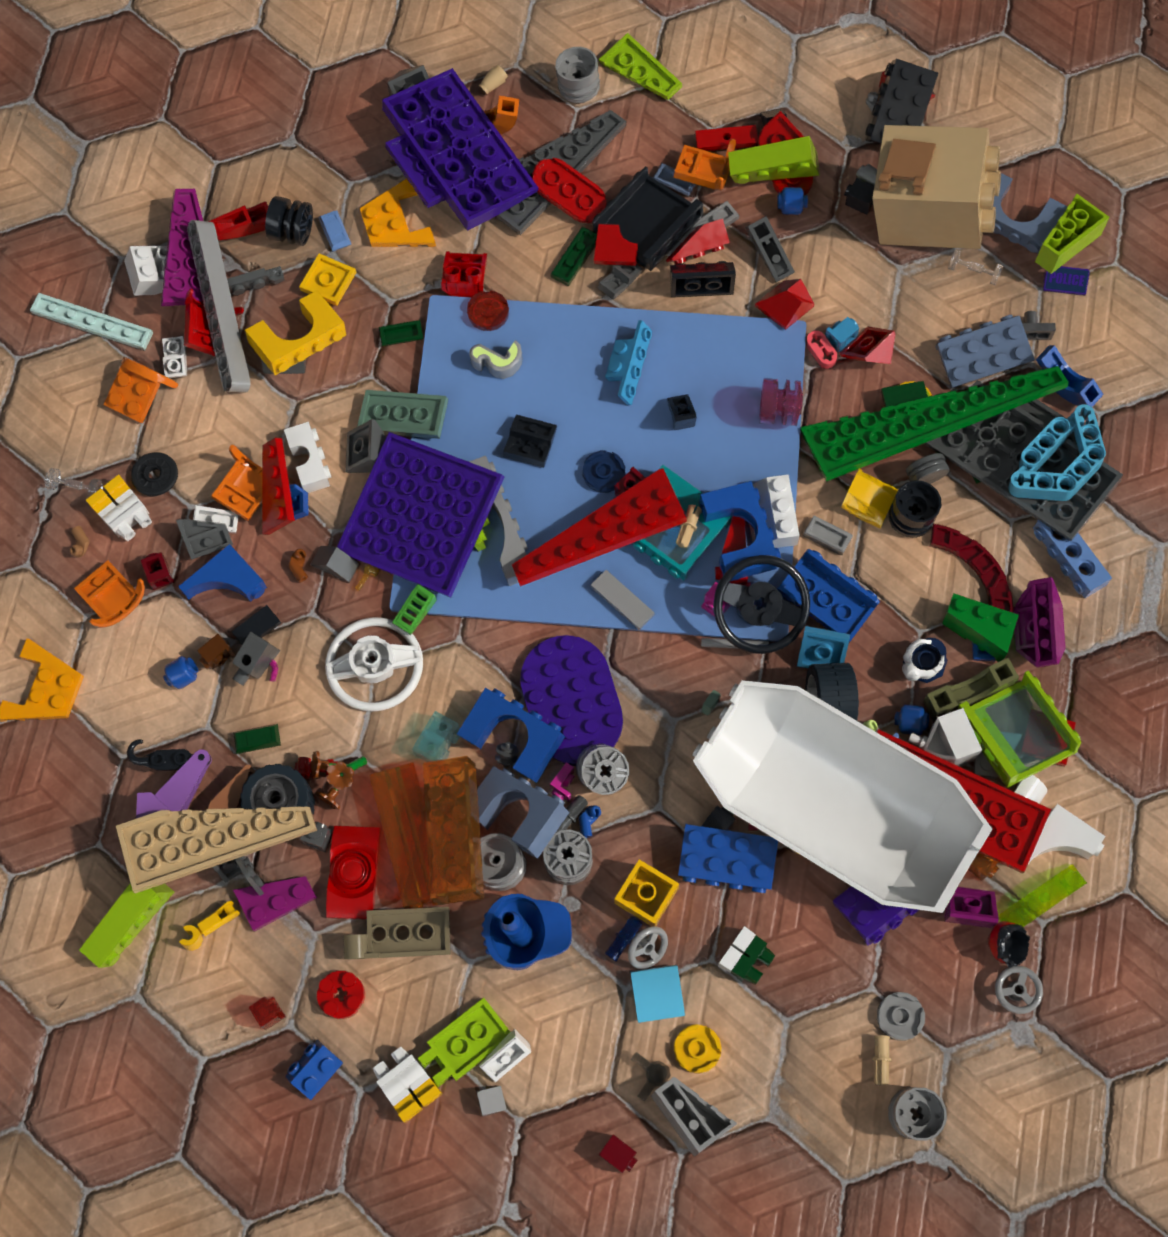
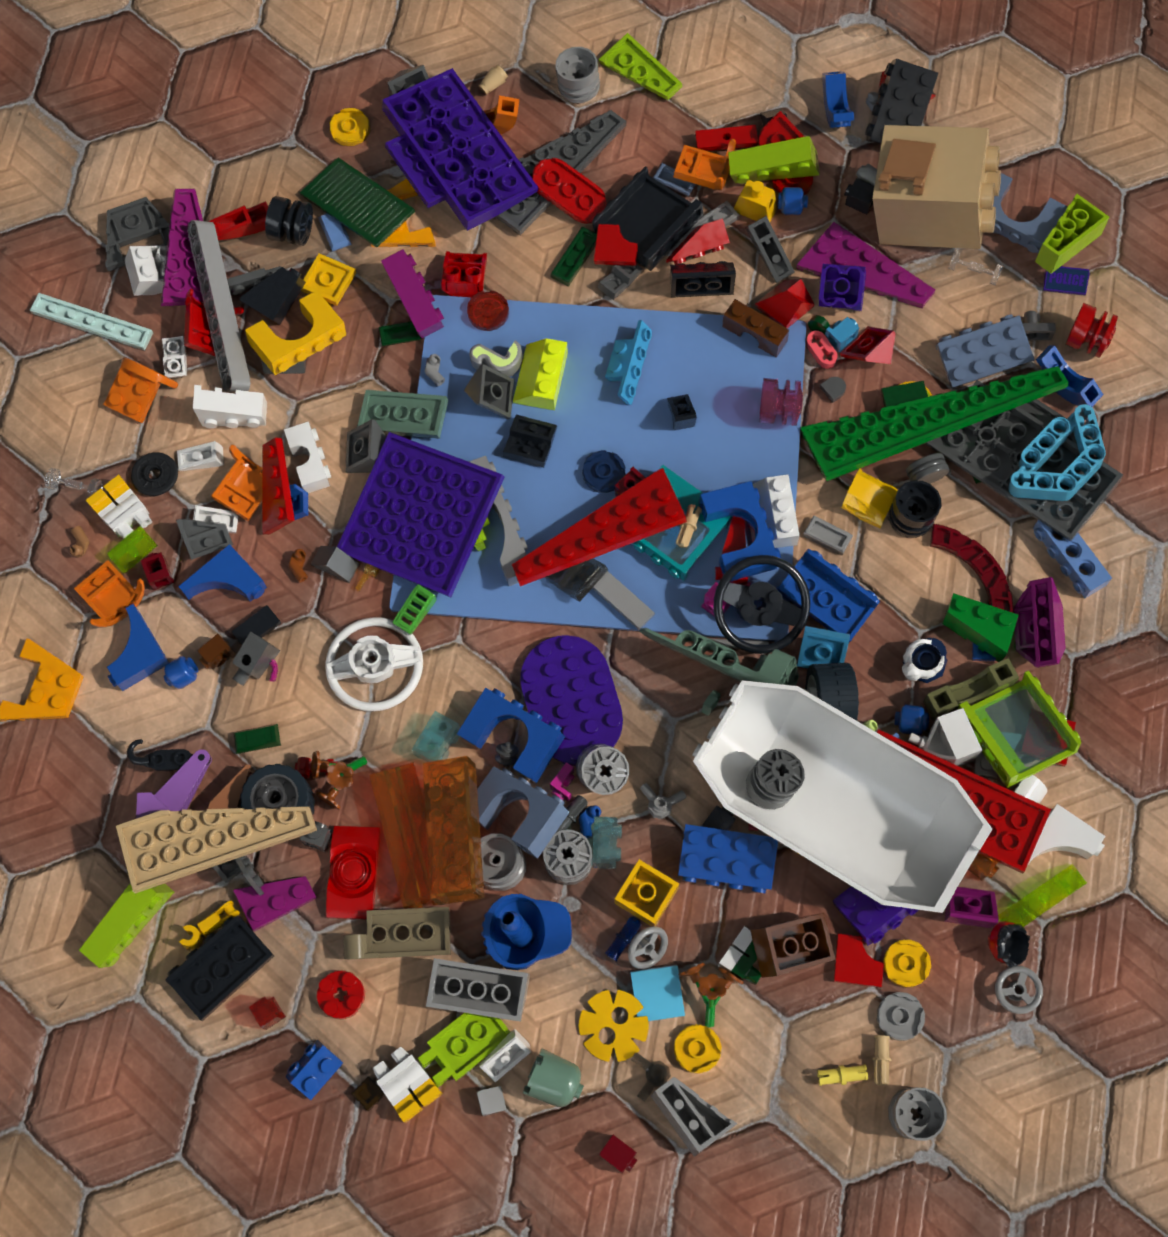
(131, 224): none -> dark grey wing
(132, 549): none -> clear neon green slope
(140, 657): none -> blue arch
(200, 457): none -> white slope
(219, 967): none -> black bracket
(229, 409): none -> white wedge
(275, 294): none -> black slope
(349, 127): none -> yellow tile
(357, 202): none -> dark green window
(368, 1093): none -> dark brown tile
(412, 293): none -> magenta wedge
(432, 369): none -> light grey arm
(477, 989): none -> light grey slope
(491, 390): none -> dark grey slope
(541, 374): none -> neon yellow slope
(554, 1080): none -> sand green cylinder
(578, 579): none -> clear smoke slope
(605, 842): none -> clear light blue brick
(633, 1028): none -> yellow piece
(659, 805): none -> light grey piece
(711, 988): none -> dark orange plant
(756, 201): none -> yellow torso
(769, 334): none -> reddish brown arch
(774, 668): none -> sand green panel
(775, 779): none -> dark grey wheel
(792, 945): none -> reddish brown brick
(818, 323): none -> dark green tile
(833, 388): none -> dark grey tile
(835, 99): none -> blue arch
(842, 286): none -> dark purple piece
(842, 1075): none -> light yellow pin
(854, 964): none -> red tile
(882, 274): none -> magenta wing
(906, 963): none -> yellow tile
(1092, 330): none -> red wheel

